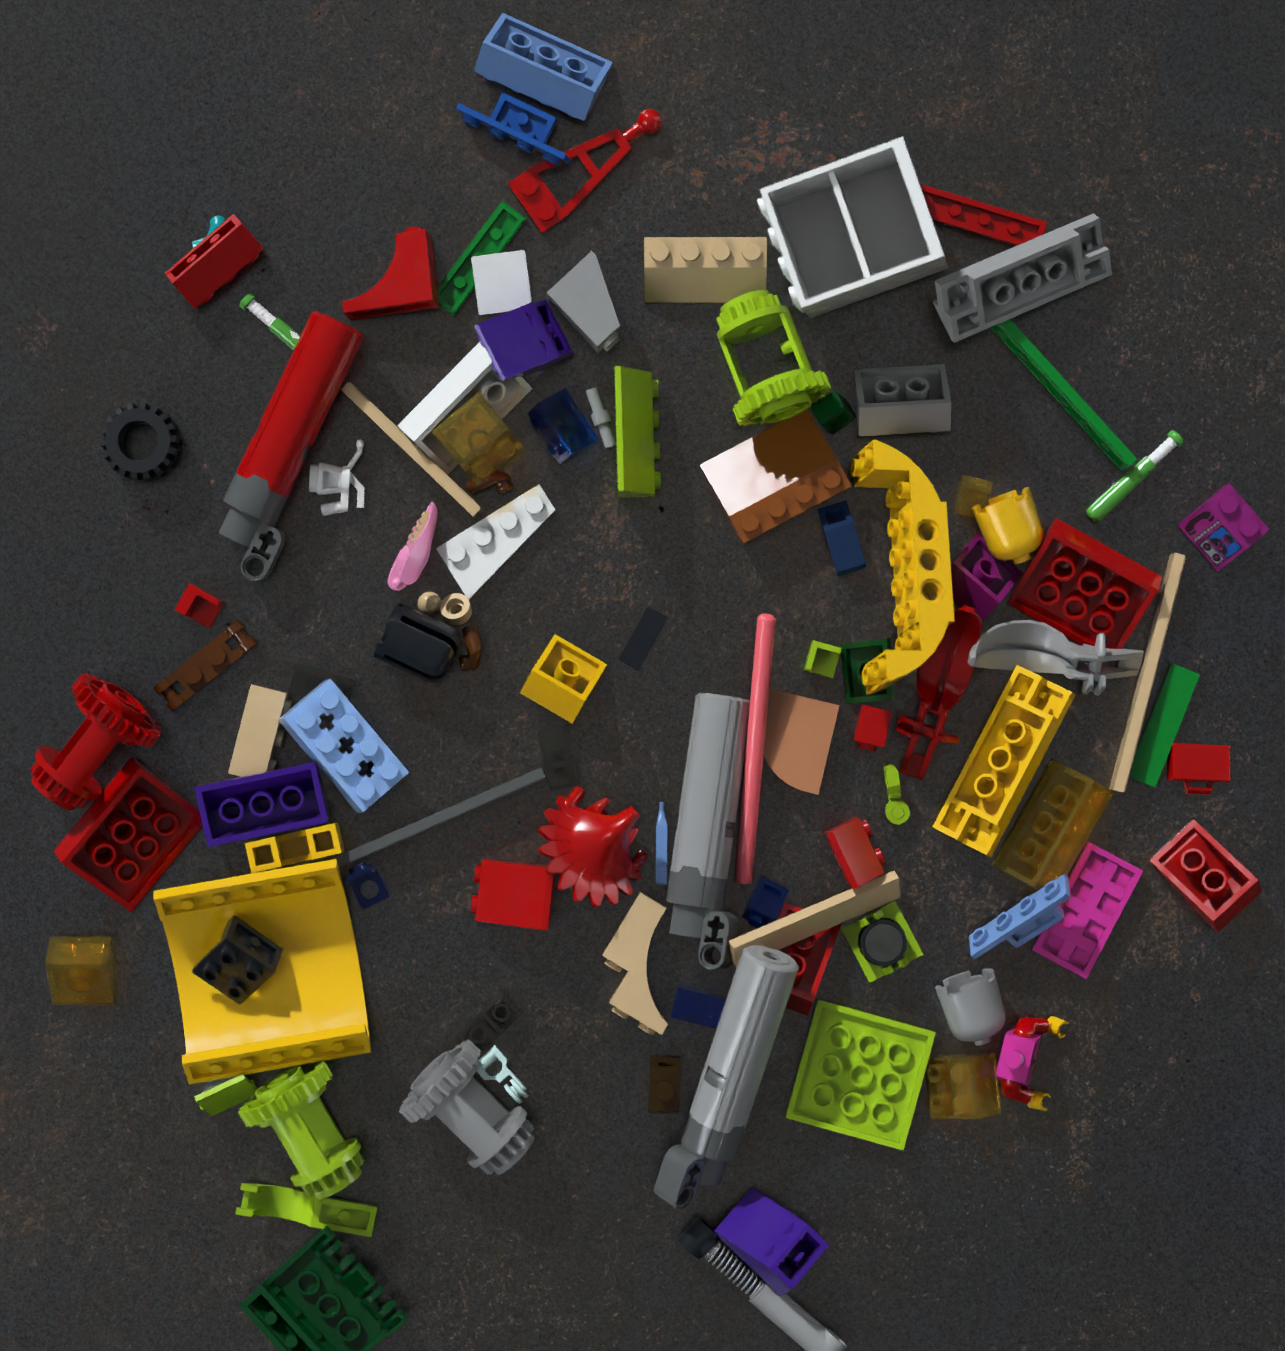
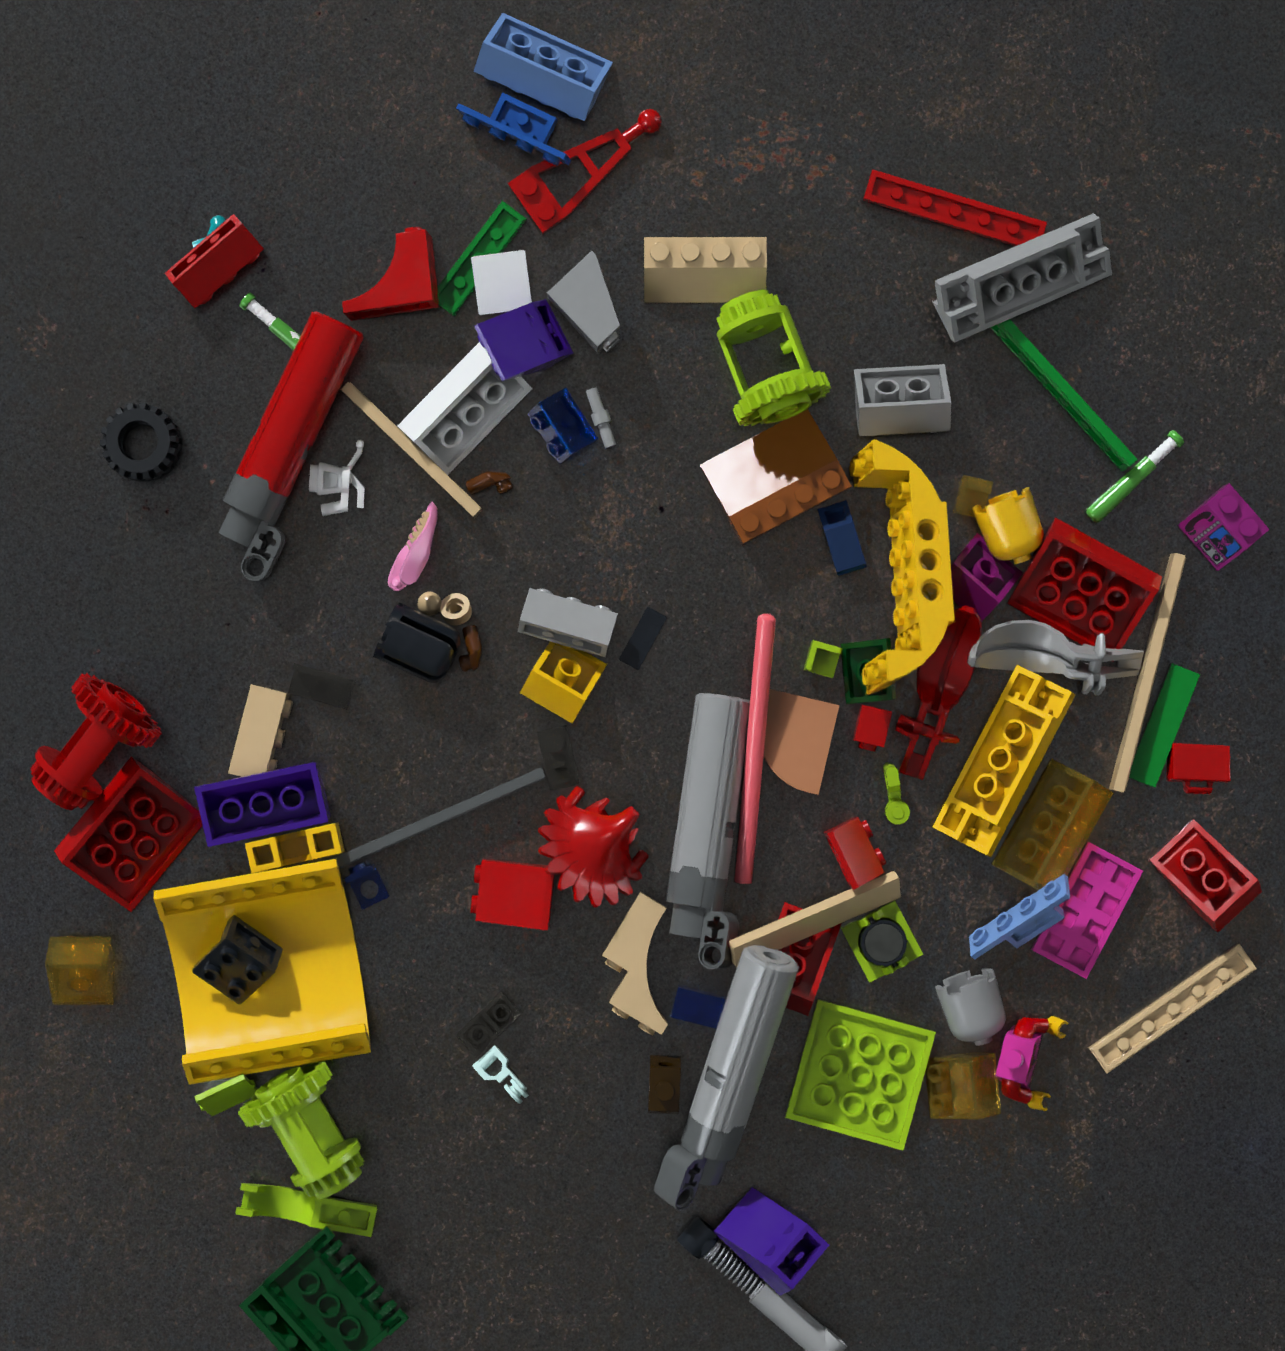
(199, 605): red panel -> none
(205, 665): reddish brown plate -> none
(364, 746): light blue brick -> none
(469, 1110): light grey piece -> none
(477, 439): clear yellow slope -> none
(489, 543): white wing -> none
(567, 622): none -> light grey brick
(635, 433): lime slope -> none
(661, 847): medium blue piece -> none
(765, 903): clear blue bracket -> none
(833, 412): dark green slope -> none
(852, 229): white piece -> none
(1172, 1008): none -> tan tile

